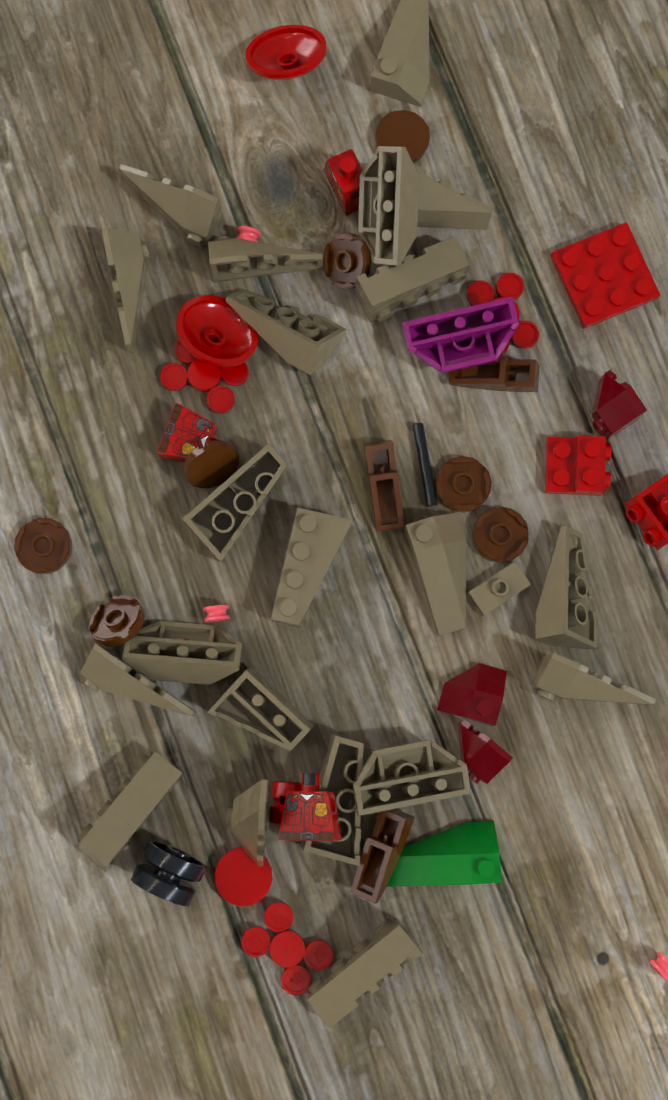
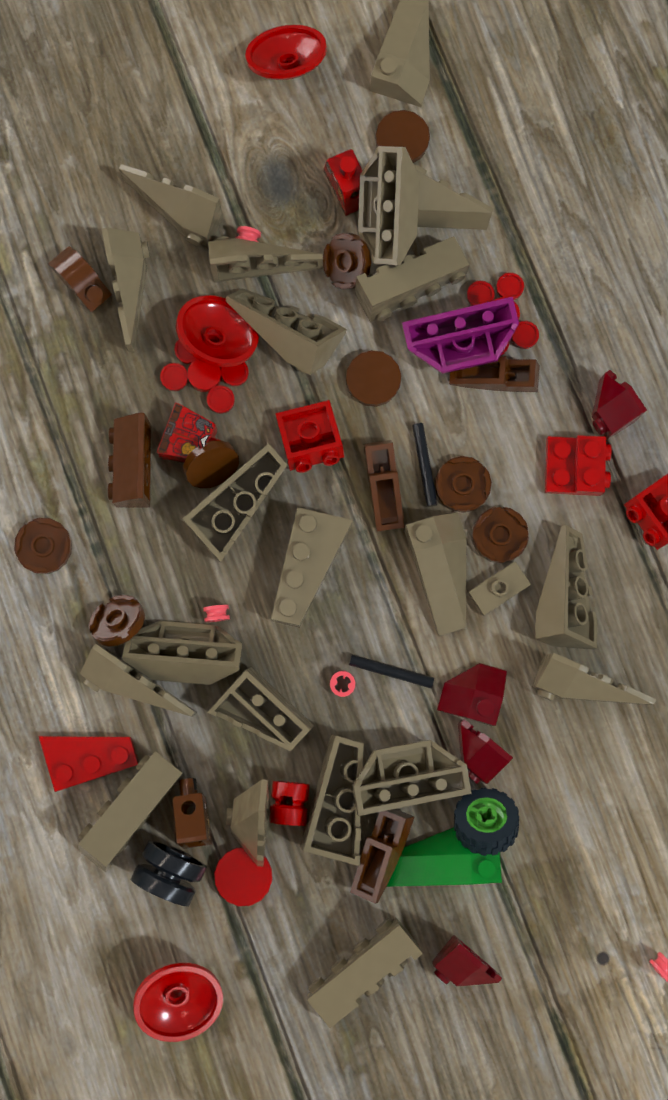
(80, 278): none -> reddish brown brick
(85, 758): none -> red wing
(130, 461): none -> reddish brown slope
(179, 1013): none -> red dish
(191, 829): none -> reddish brown torso
(287, 948): red piece -> none
(310, 436): none -> red plate
(310, 813): torso -> none
(351, 685): none -> coral bush
(373, 378): none -> reddish brown tile
(391, 671): none -> black bar
(463, 966): none -> dark red slope
(488, 836): none -> black wheel
(605, 275): red plate -> none

